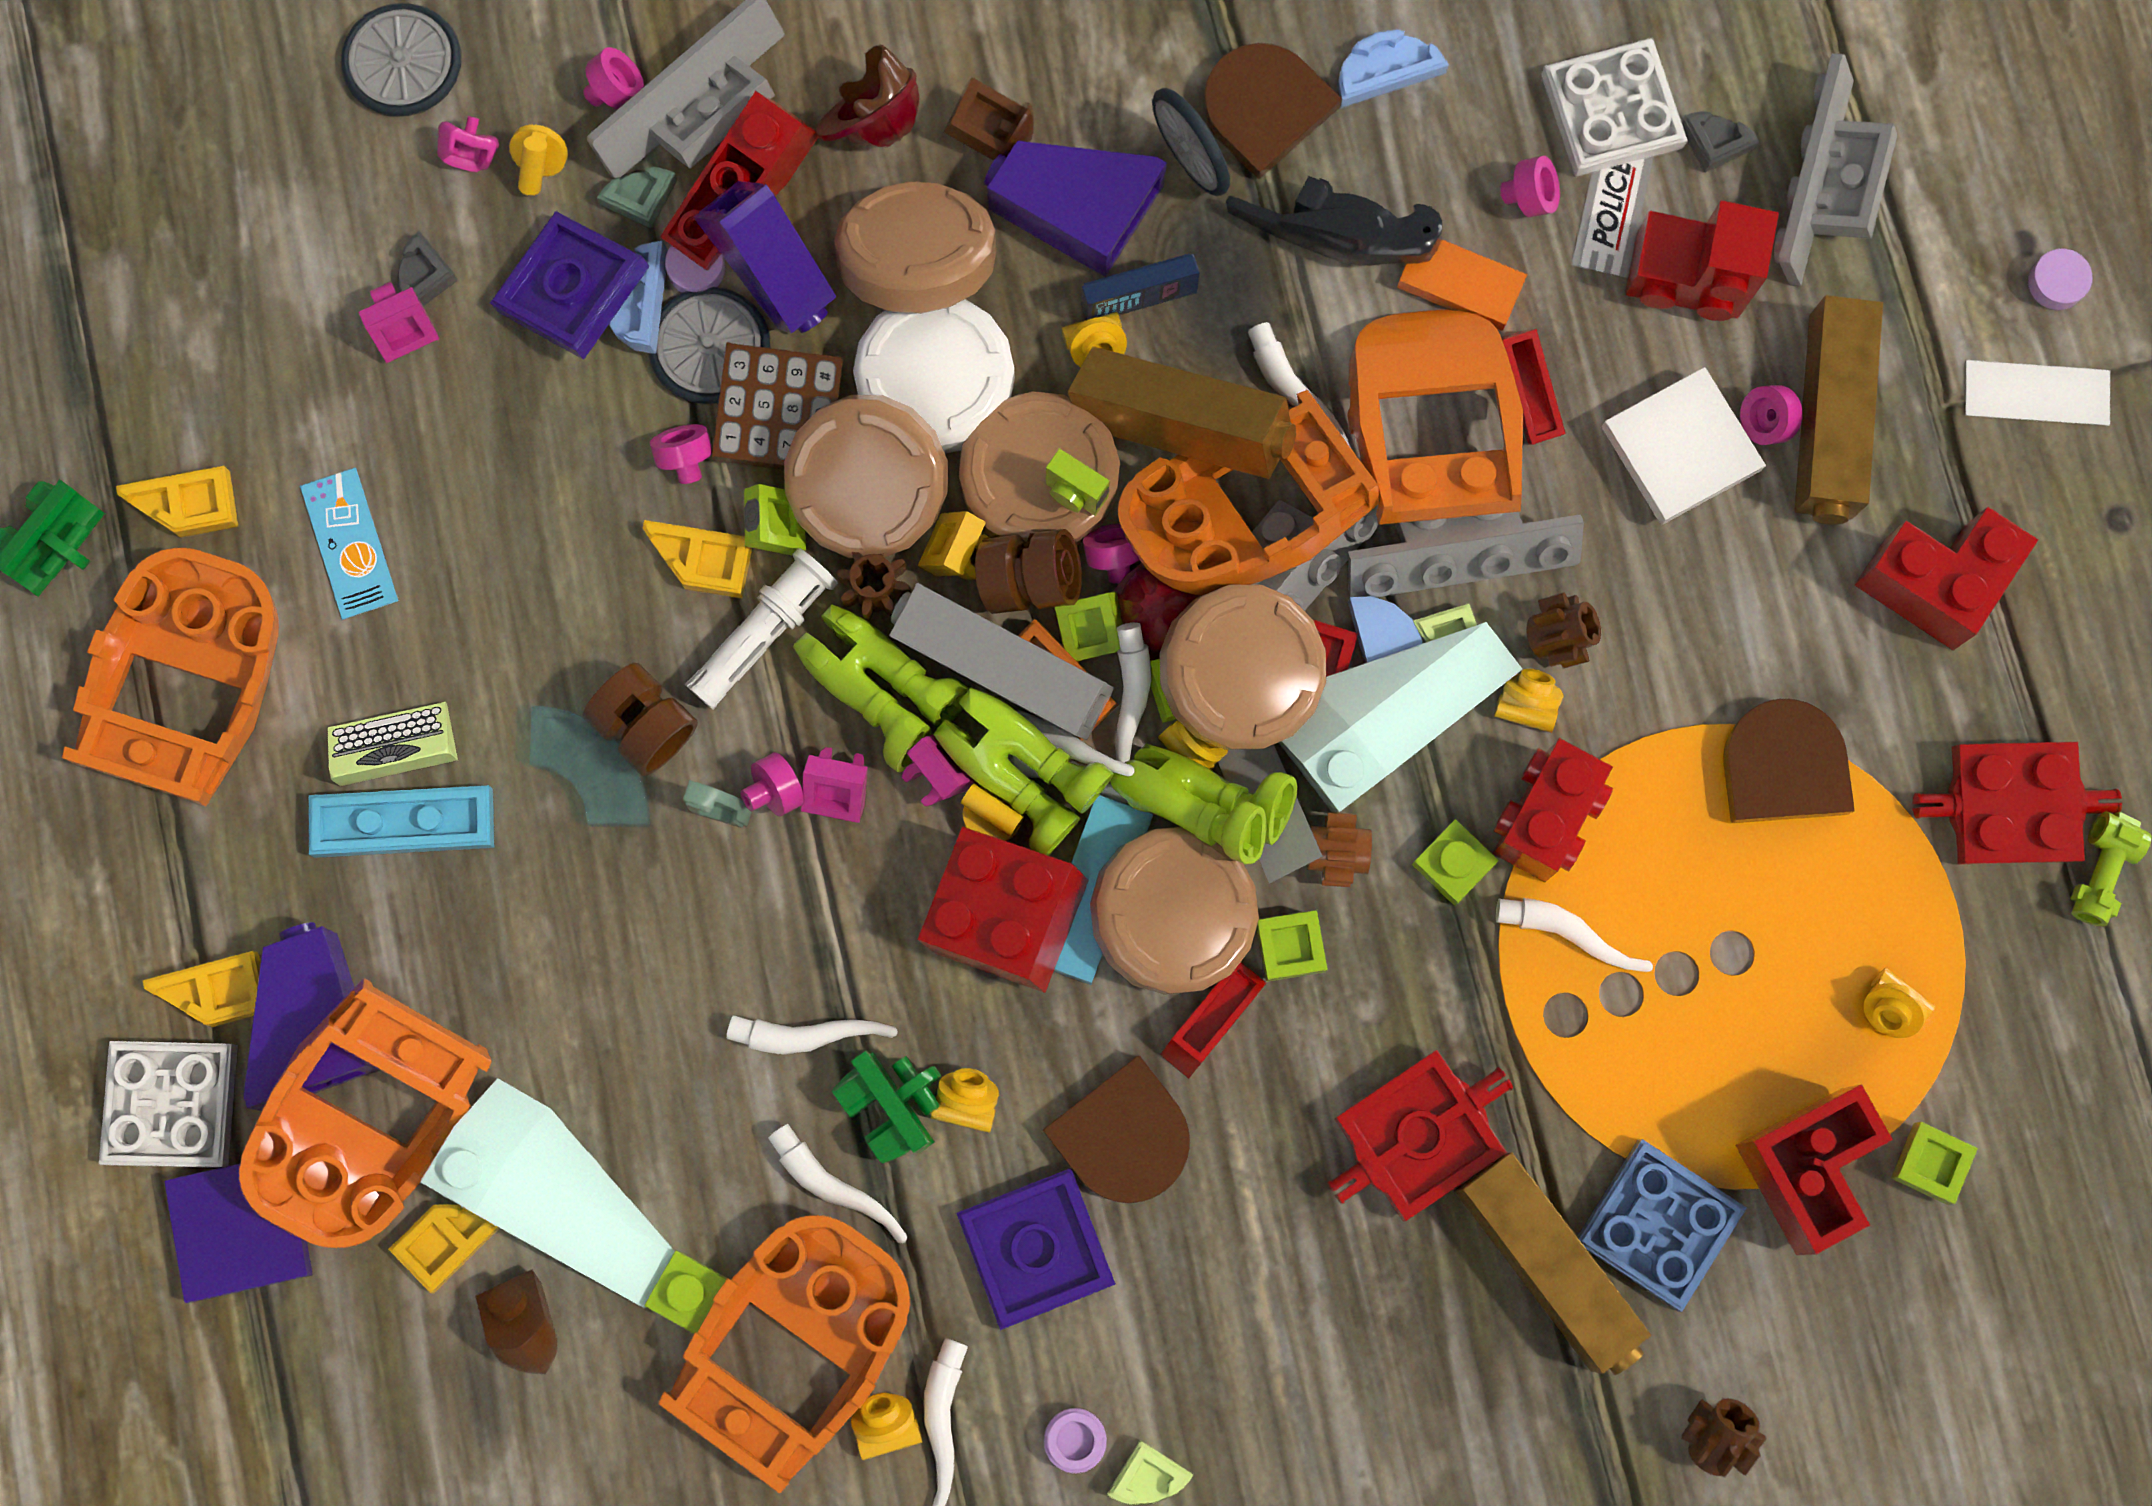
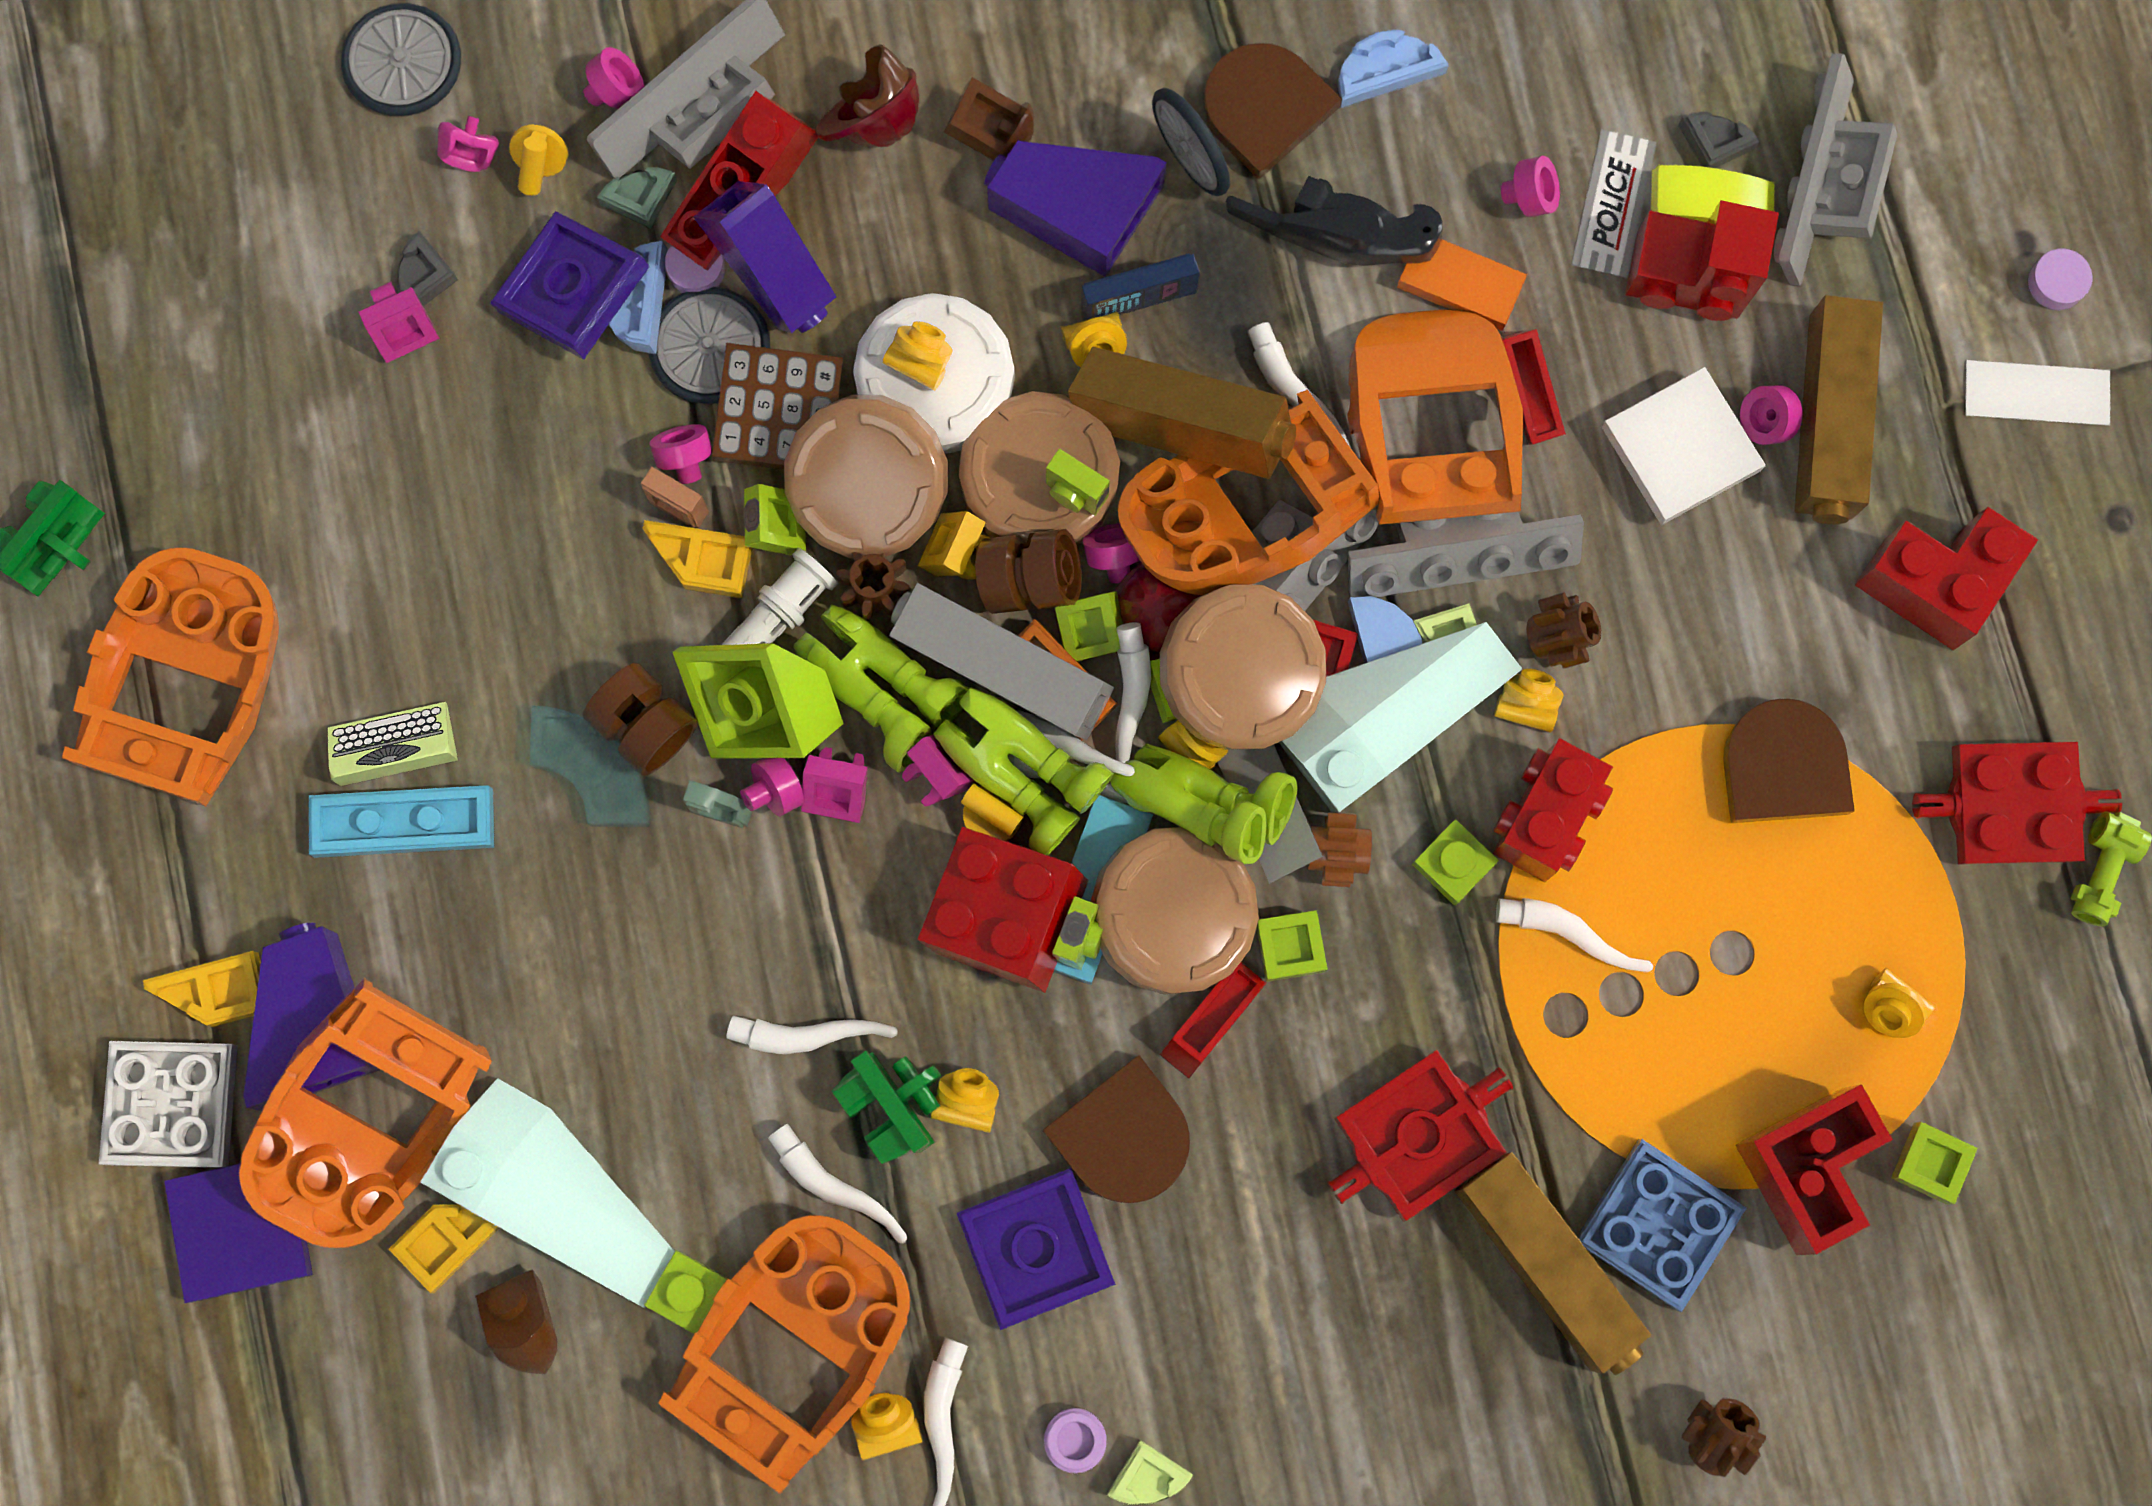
(186, 501): yellow tile -> none
(349, 543): medium azure sticker -> none
(674, 498): none -> nougat tile
(757, 700): none -> lime slope
(915, 247): medium nougat piece -> none
(919, 353): none -> yellow plate
(1079, 935): none -> lime plate
(1613, 107): white tile -> none
(1697, 190): none -> neon yellow slope

